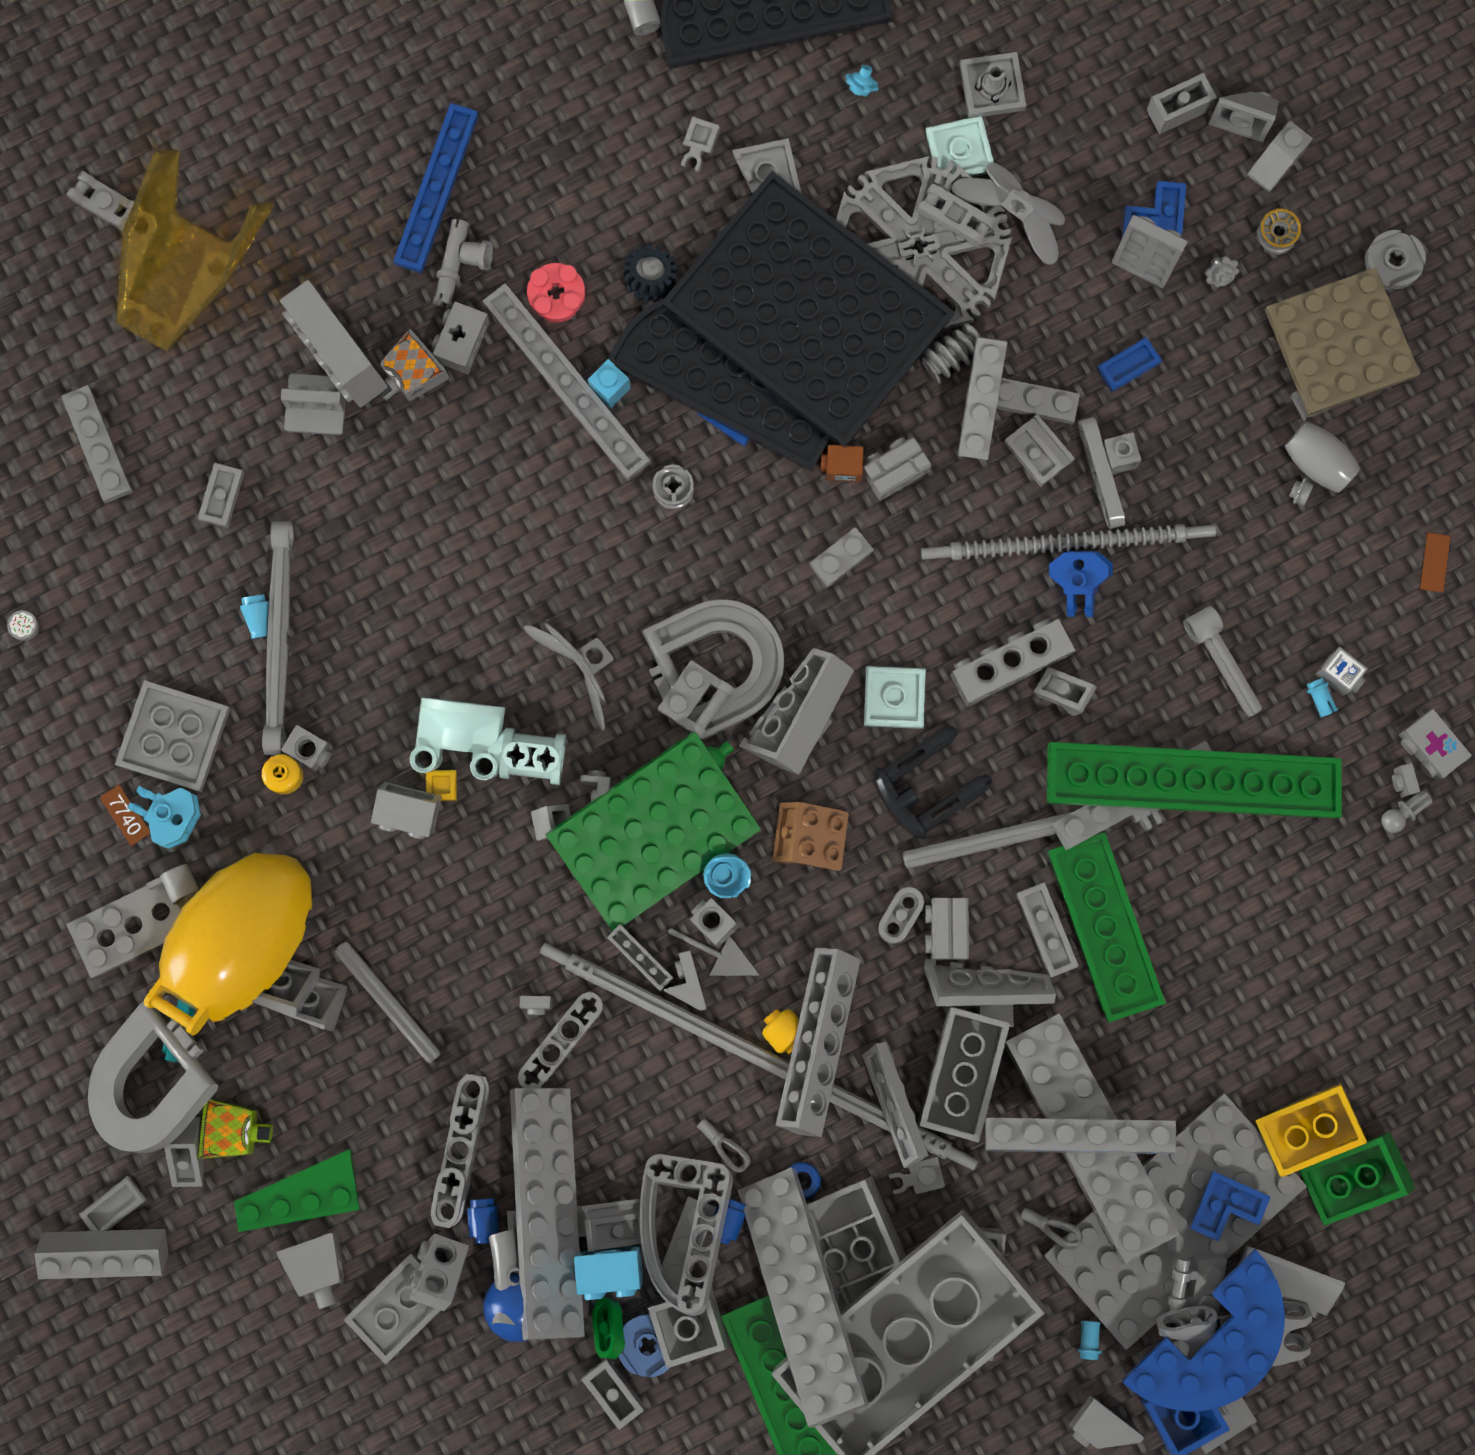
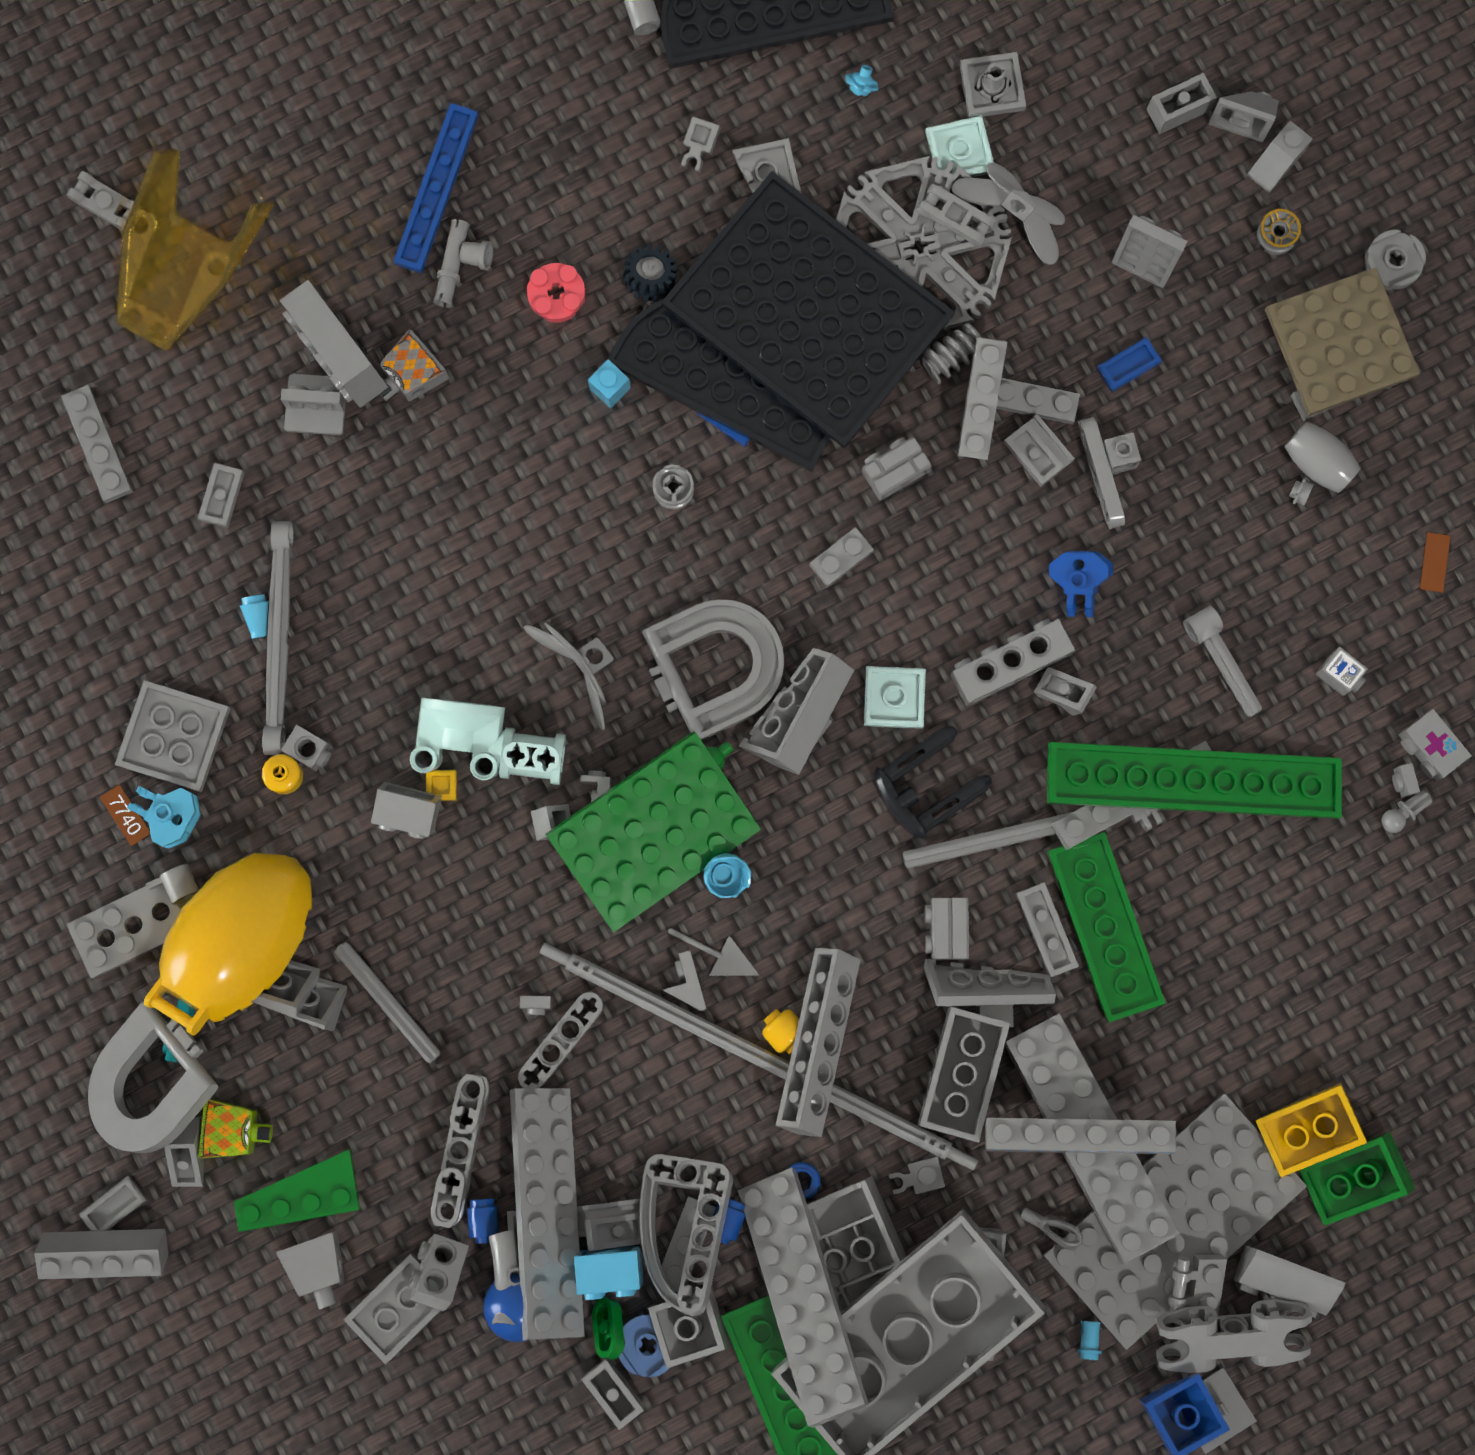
(23, 625): tile -> none
(462, 353): light grey brick -> none
(566, 382): light grey plate -> none
(640, 958): light grey piece -> none
(687, 694): light grey plate -> none
(717, 1138): light grey piece -> none
(725, 928): light grey brick -> none
(810, 835): medium nougat bracket -> none
(843, 463): dark orange brick -> none
(895, 1105): light grey plate -> none
(901, 916): light grey plate -> none
(1101, 1427): light grey slope -> none
(1167, 210): blue plate -> none
(1178, 533): light grey hose -> none
(1221, 271): light grey plant -> none
(1224, 1197): blue plate -> none
(1231, 1358): blue plate -> none
(1322, 697): medium azure pin -> none

